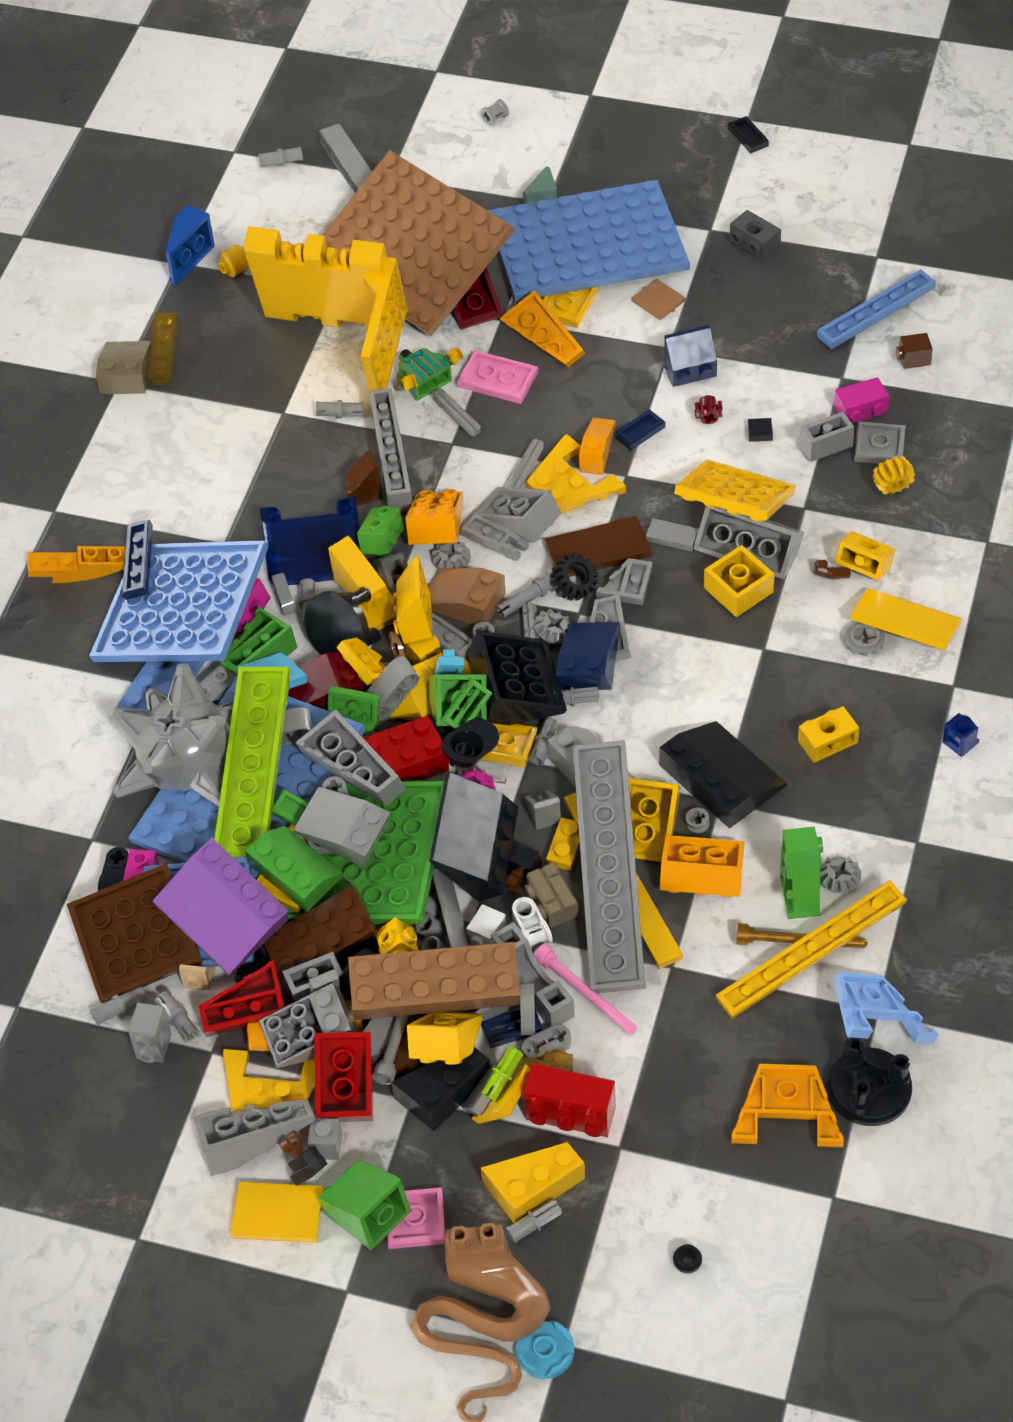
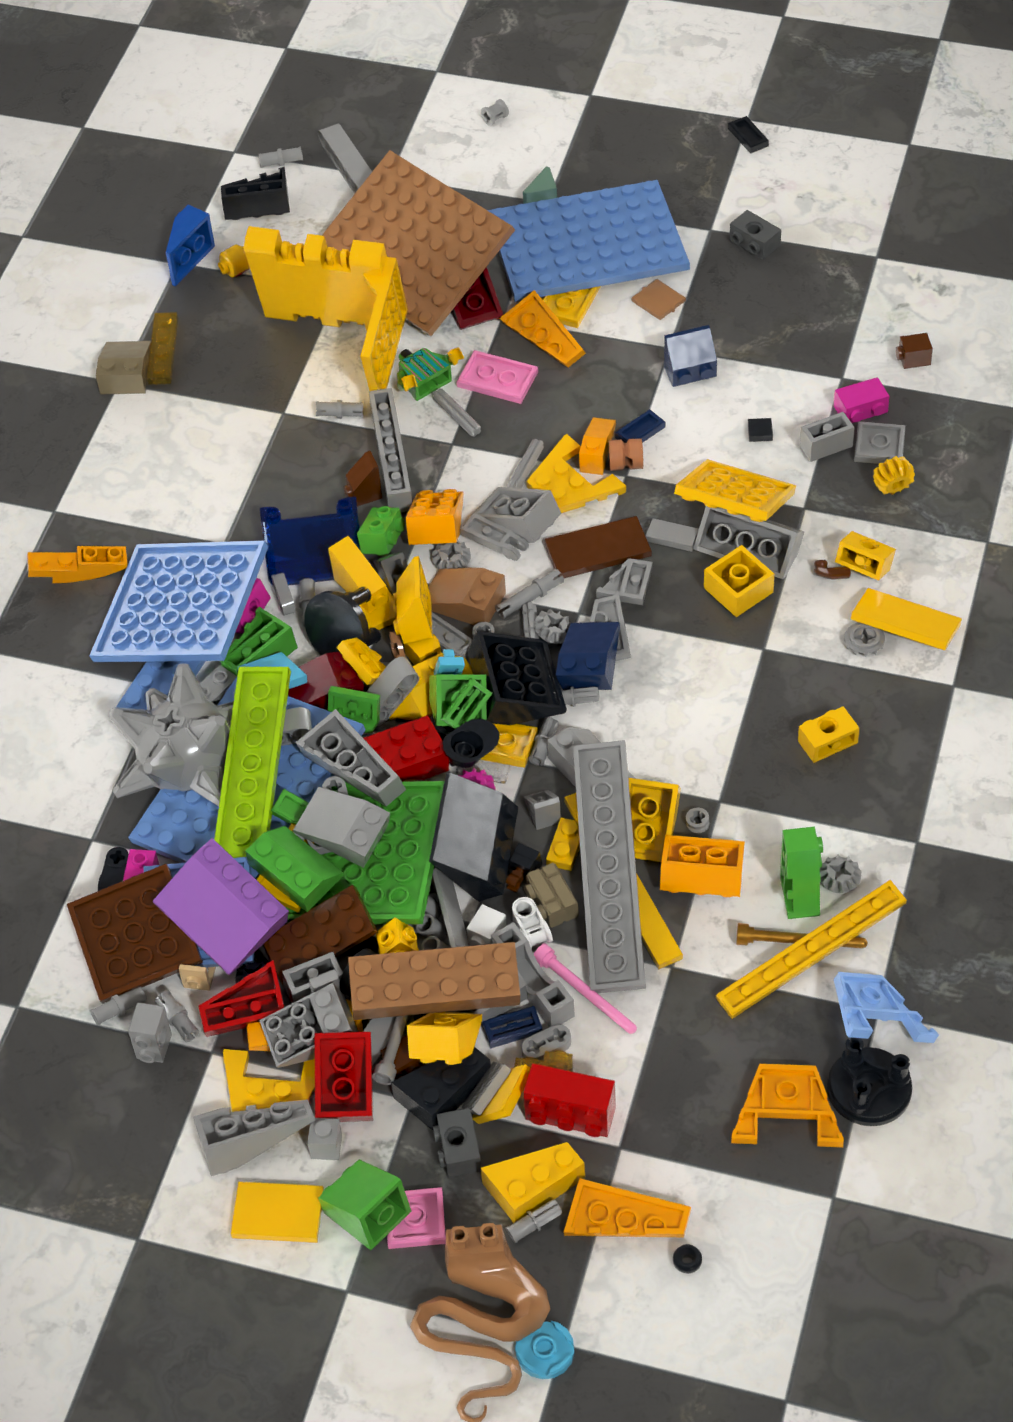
(137, 559): dark blue tile -> none
(256, 197): none -> black wedge
(305, 1163): black piece -> none
(459, 1158): none -> dark grey brick
(502, 1073): lime axle -> none
(527, 1009): light grey beam -> none
(585, 571): black tyre -> none
(623, 1213): none -> light orange wing
(625, 454): none -> nougat wheel
(708, 409): dark red gear -> none
(719, 772): black slope -> none
(876, 309): medium blue plate -> none
(963, 728): clear blue brick -> none

